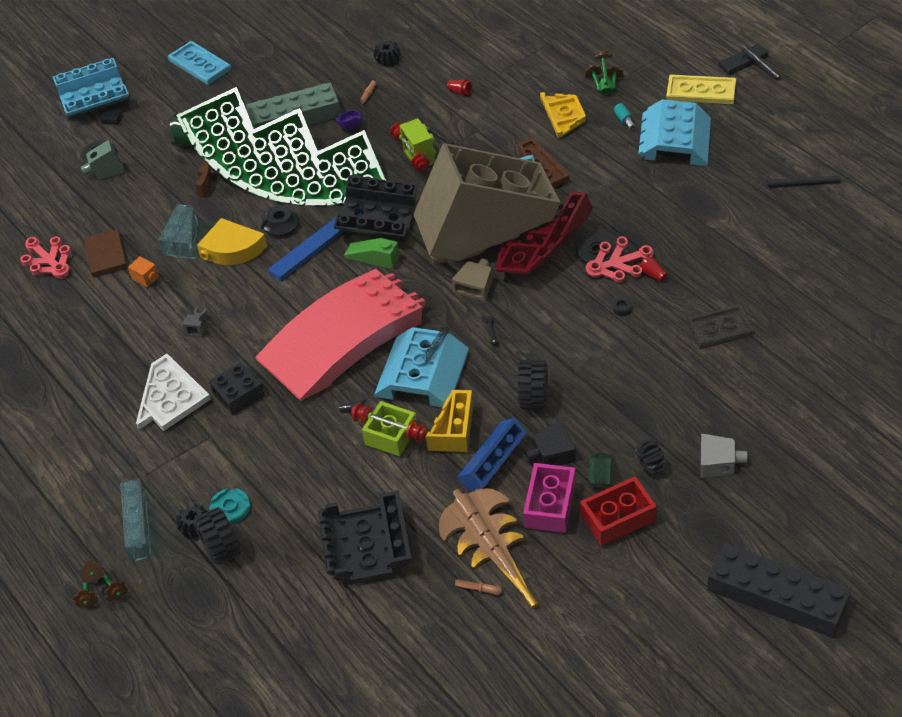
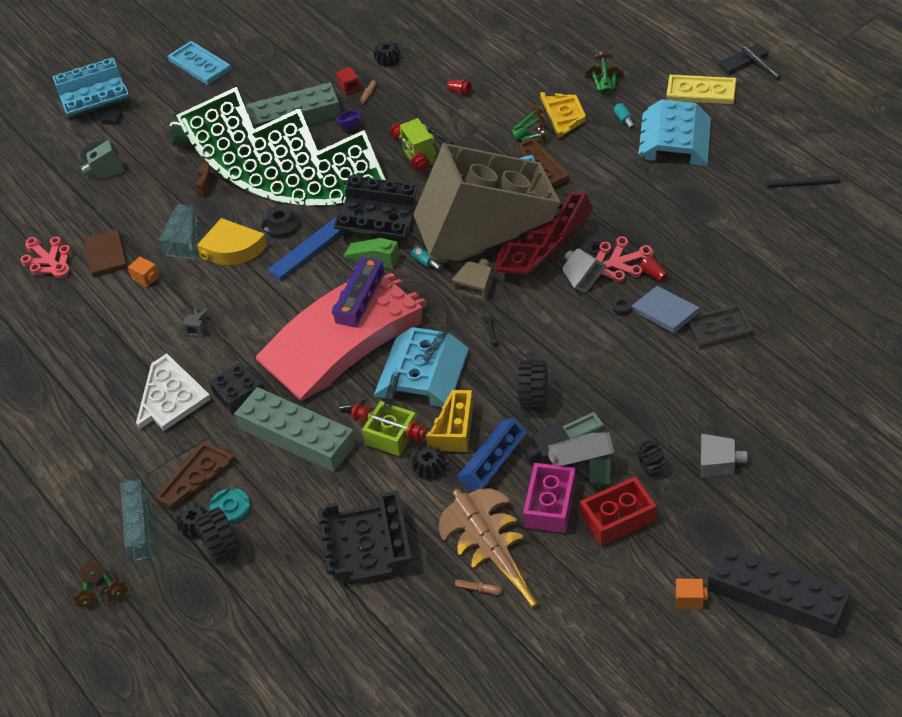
(195, 472): none -> reddish brown wing
(295, 429): none -> sand green brick
(348, 81): none -> red brick
(358, 292): none -> dark purple brick
(391, 384): none -> black piece
(423, 257): none -> teal piece
(428, 462): none -> black gear
(520, 130): none -> plant
(580, 448): none -> light grey slope
(582, 269): none -> light grey torso
(584, 425): none -> sand green tile
(665, 309): none -> sand blue tile
(690, 594): none -> orange brick

